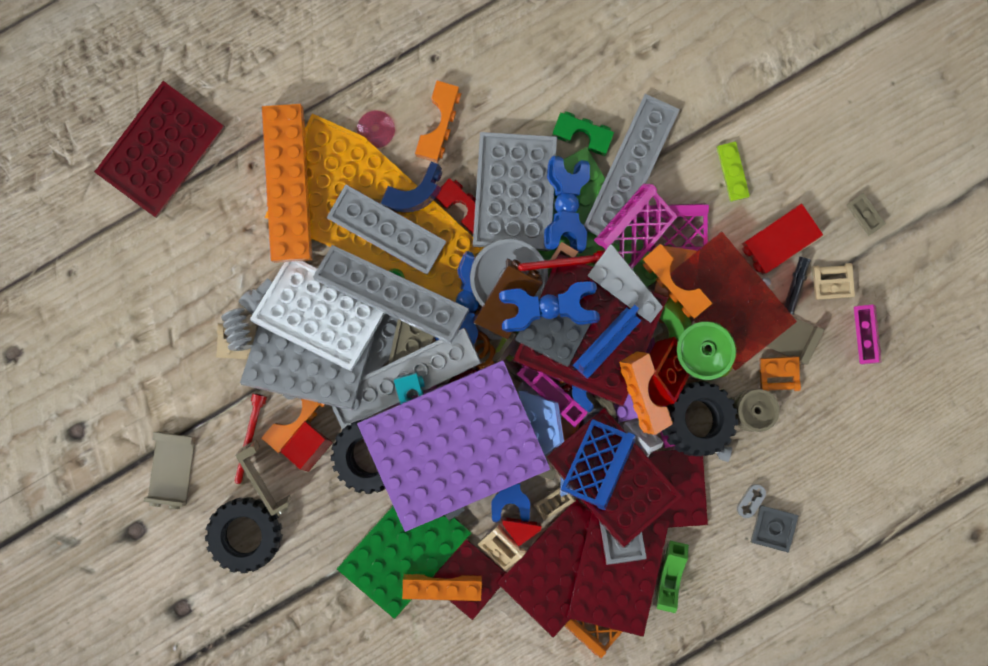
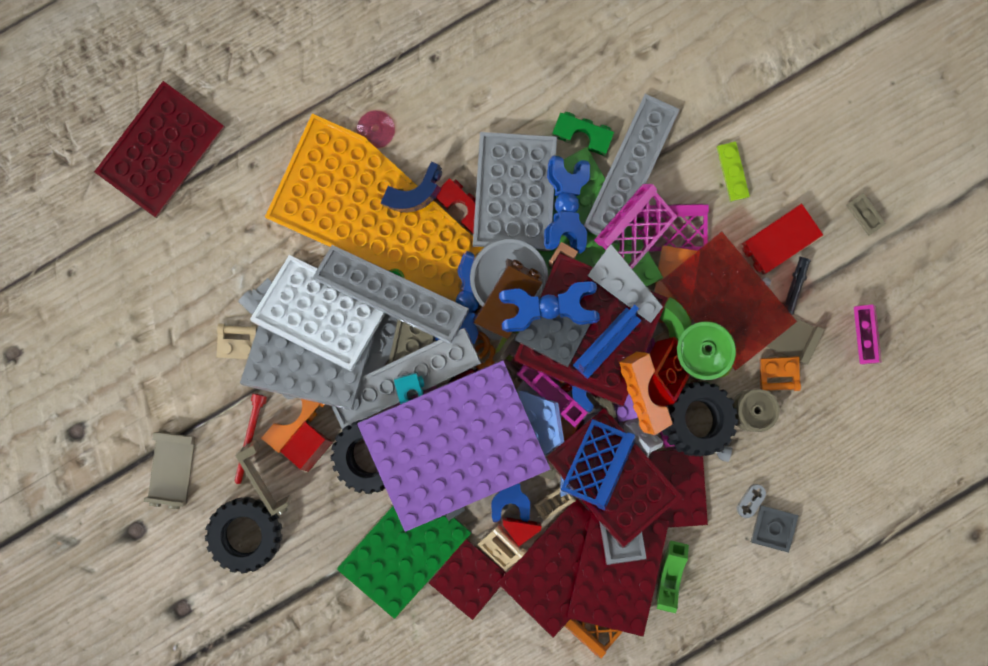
(235, 330): light grey piece -> none
(287, 183): orange brick -> none
(386, 229): light grey plate -> none
(427, 588): orange arch -> none
(431, 145): orange arch -> none
(561, 262): red piece -> none
(693, 301): orange arch -> none
(834, 287): tan plate -> none

